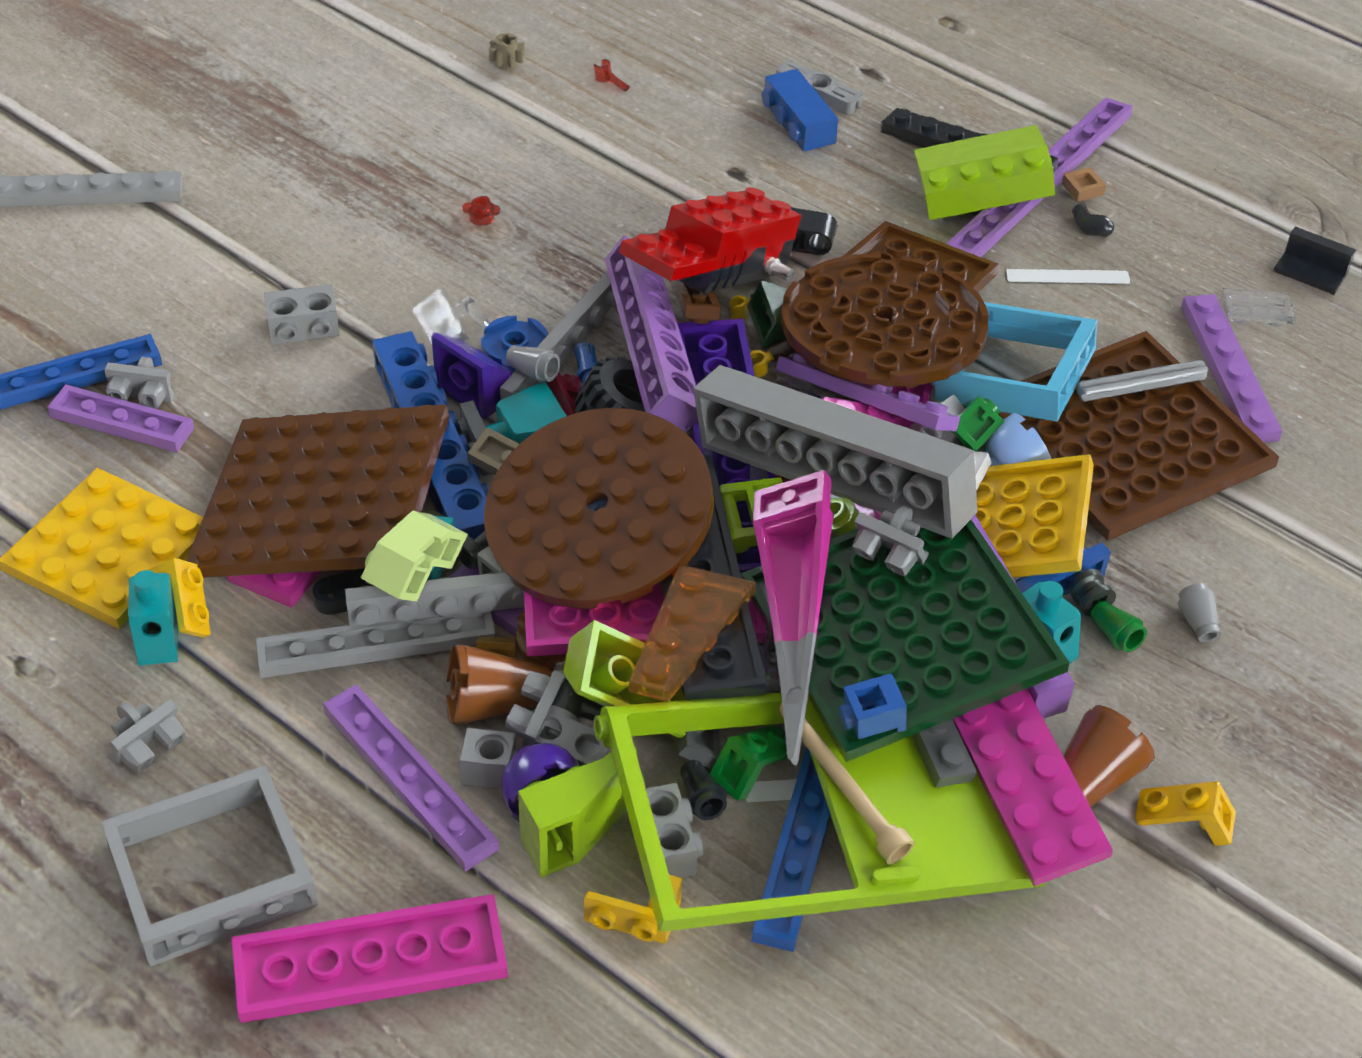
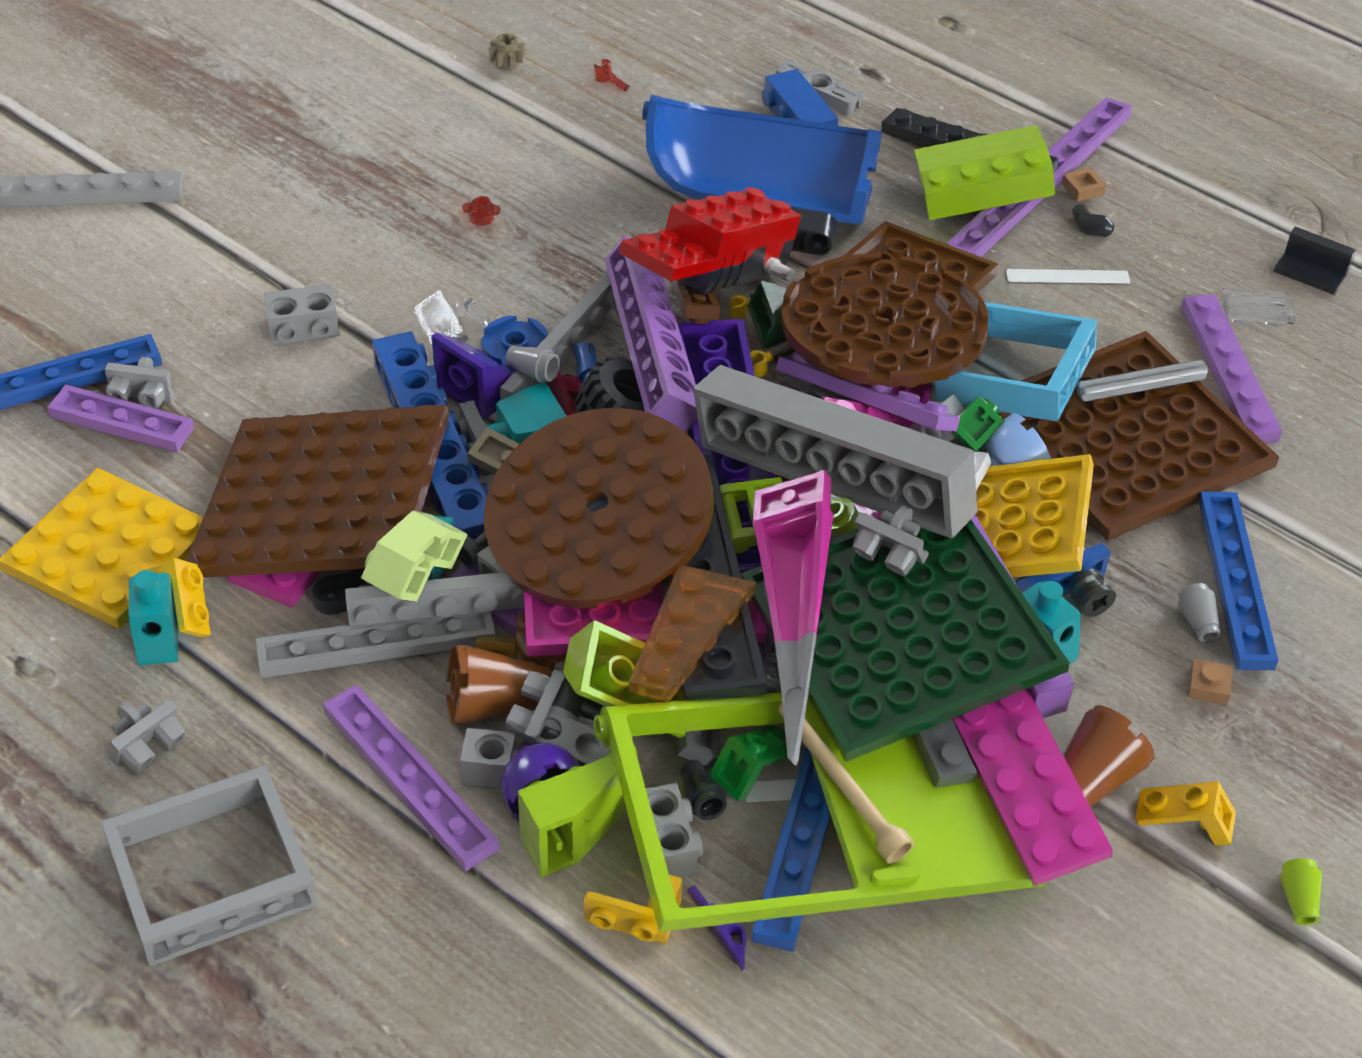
(367, 958): dark pink plate -> none
(724, 931): none -> dark purple hand
(791, 160): none -> blue panel
(873, 707): blue brick -> none
(1121, 628): green cone -> none
(1210, 681): none -> medium nougat plate
(1237, 582): none -> blue plate
(1303, 889): none -> lime cone

